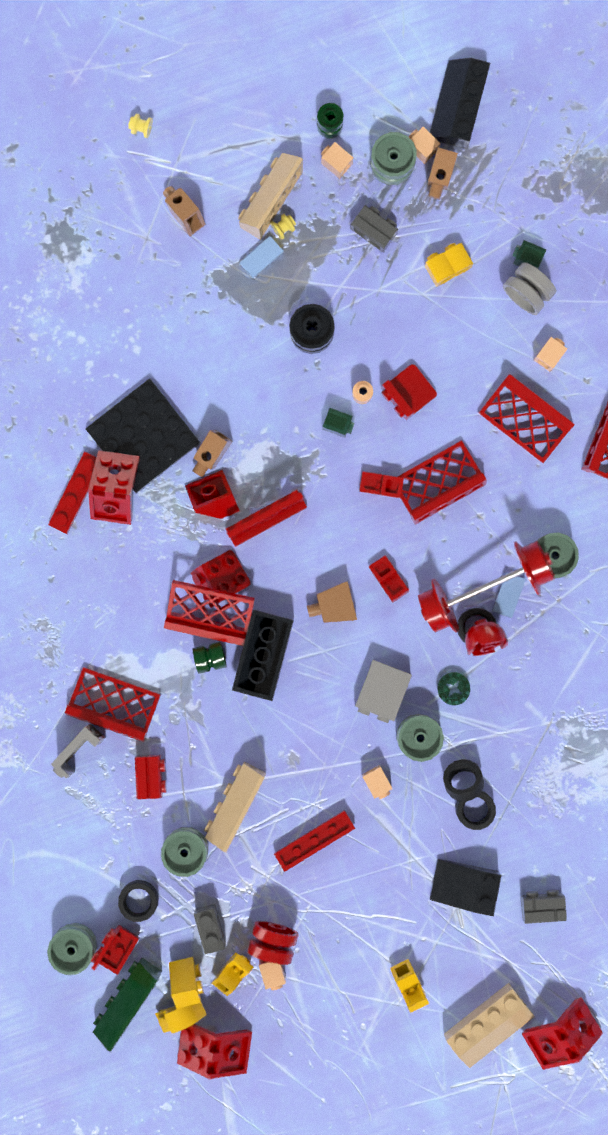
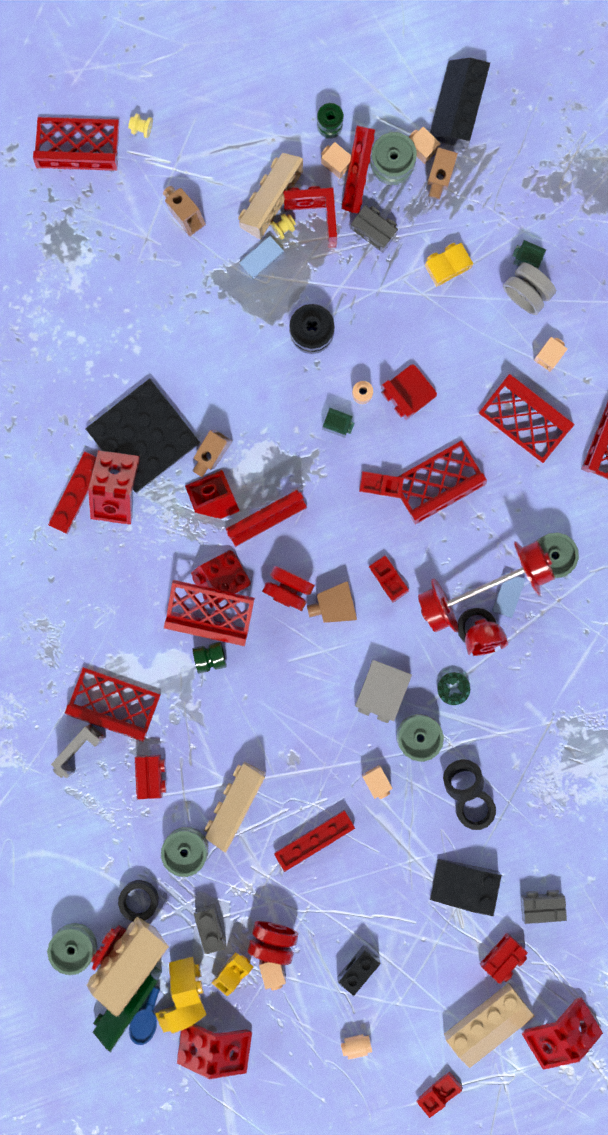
(76, 160): none -> red fence
(127, 965): none -> tan slope
(145, 1021): none -> blue piece
(262, 655): black slope -> none
(288, 588): none -> red wheel
(314, 198): none -> red bracket
(356, 1046): none -> light nougat brick
(358, 169): none -> red plate
(358, 970): none -> black brick
(409, 985): yellow brick -> none
(439, 1094): none -> red slope
(504, 958): none -> red brick

